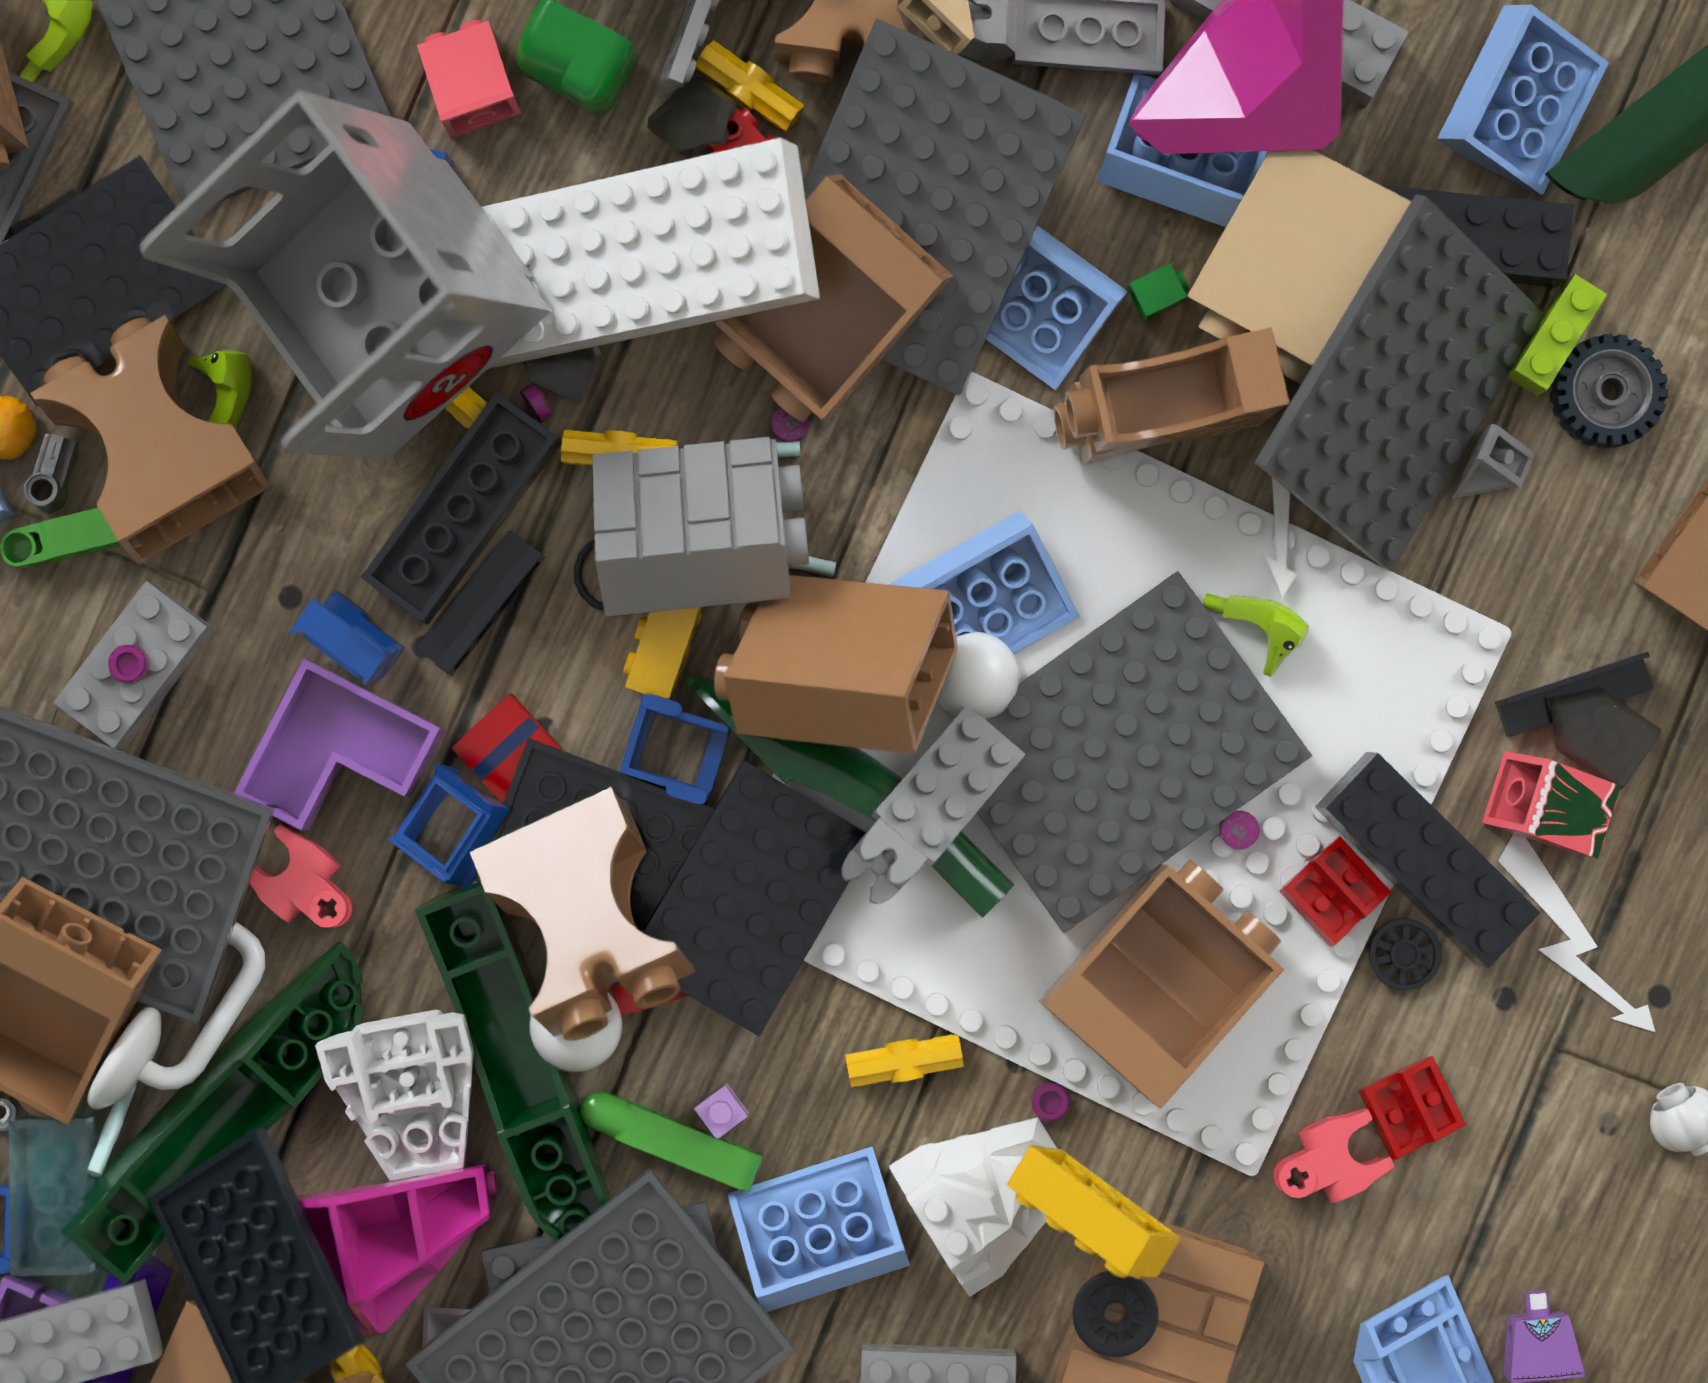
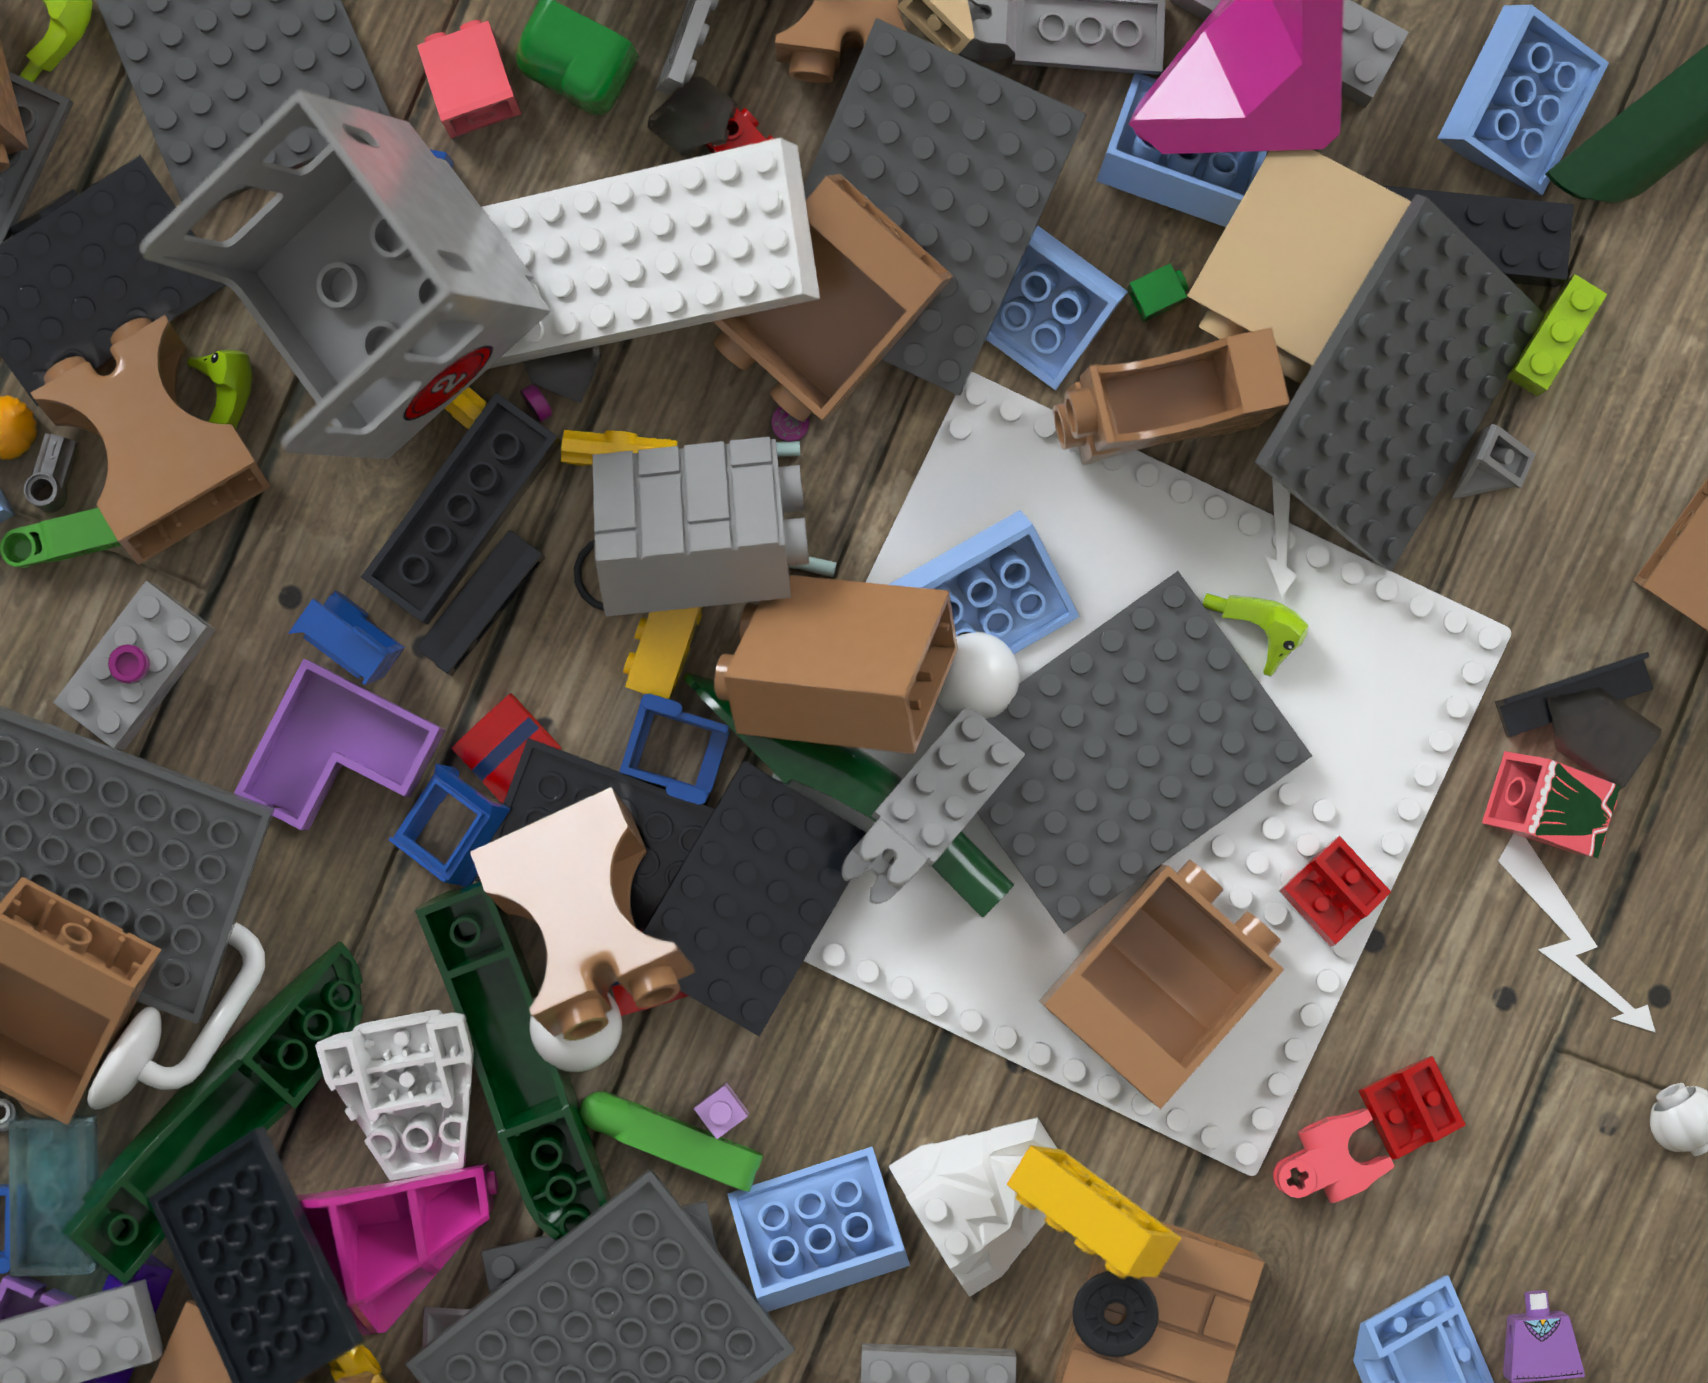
(109, 1135): light aqua piece -> none
(304, 883): coral piece -> none
(749, 86): yellow piece -> none
(904, 1060): yellow piece -> none
(1050, 1101): magenta tile -> none
(1240, 830): magenta tile -> none
(1404, 954): black wheel -> none
(1427, 859): black brick -> none
(1637, 386): wheel -> none

